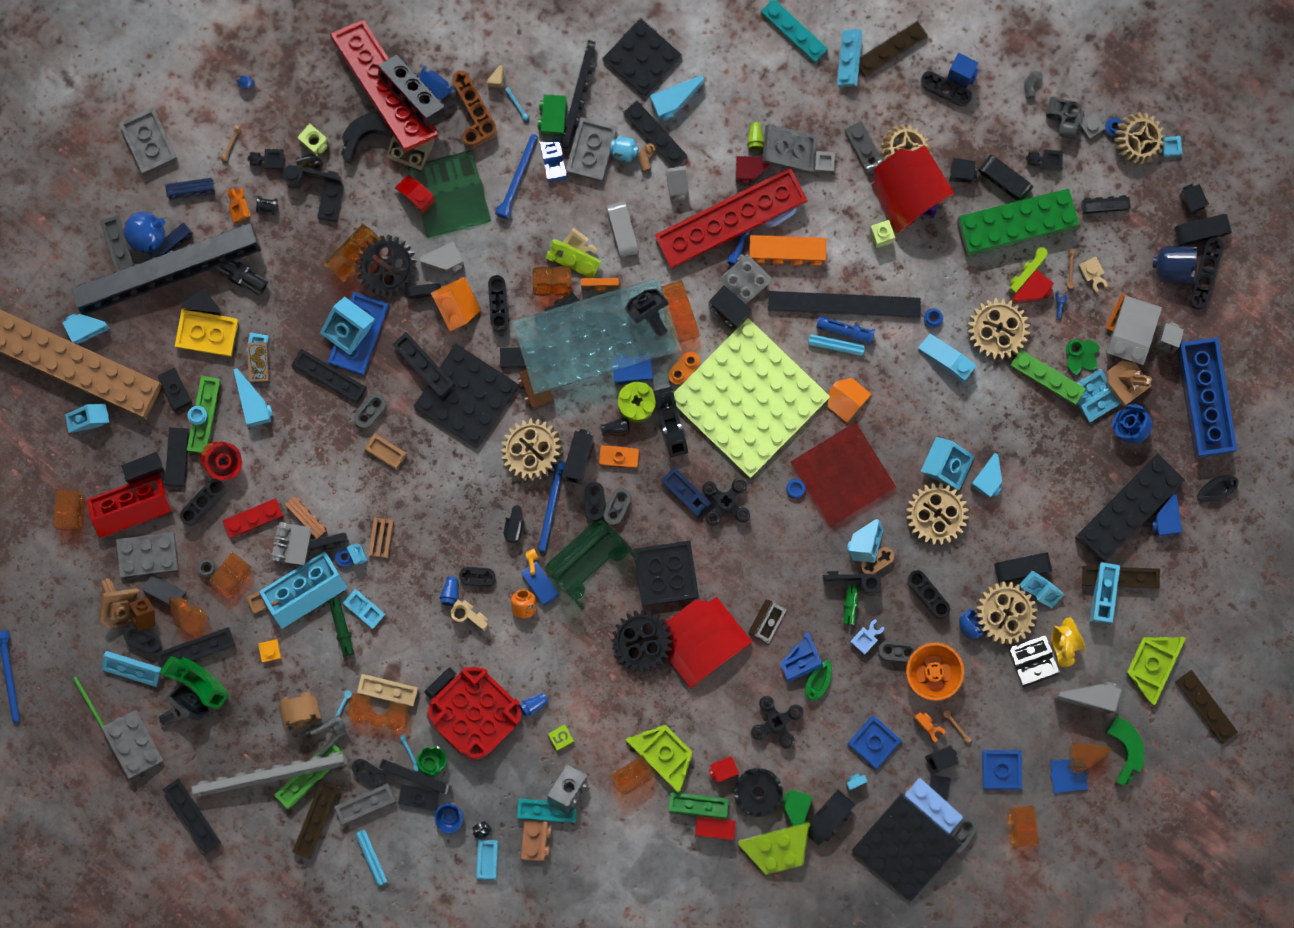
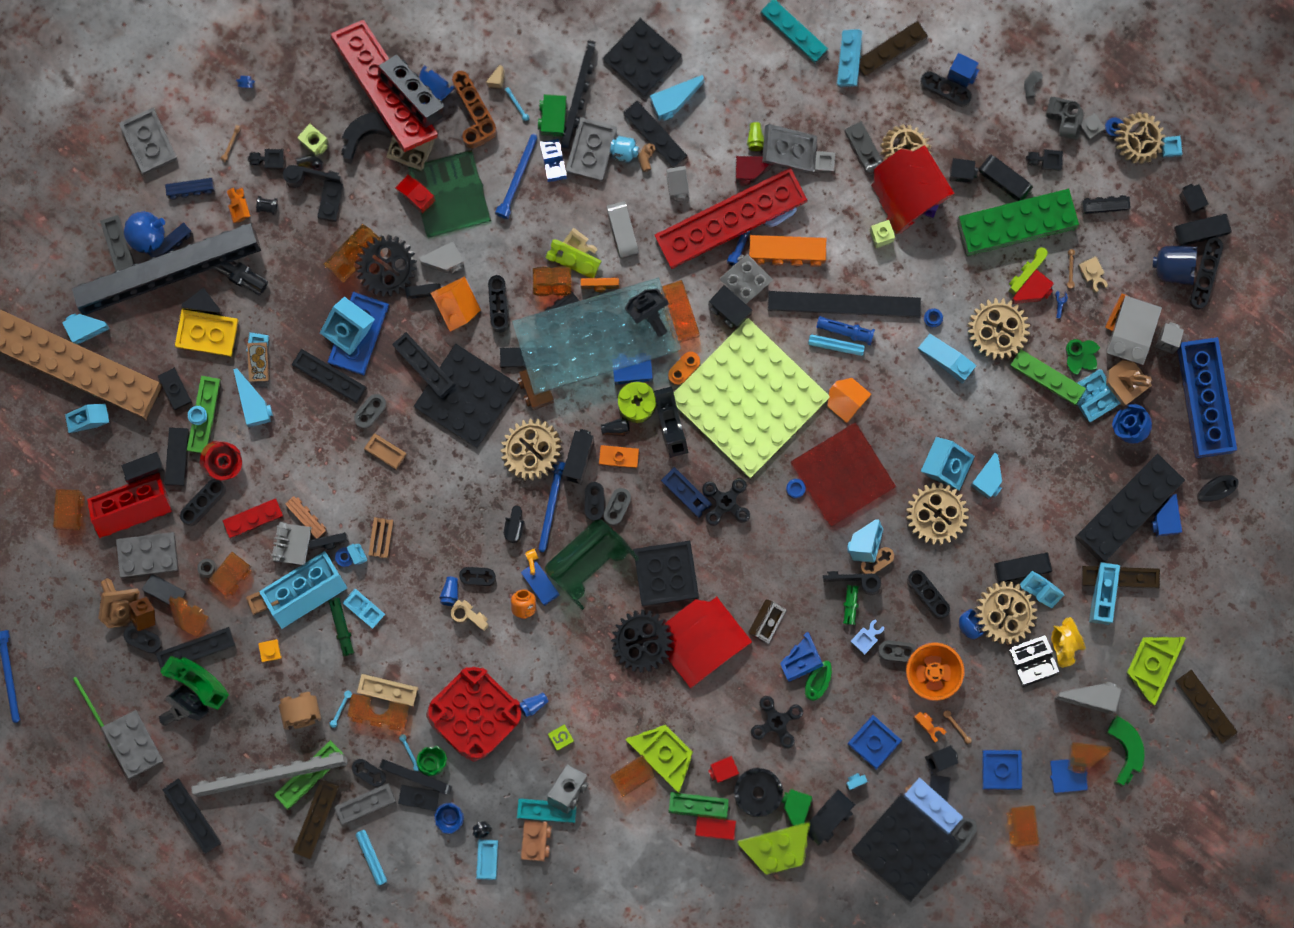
(131, 668): medium azure plate -> none
(335, 725): dark grey plant -> none
(440, 683): black beam -> none

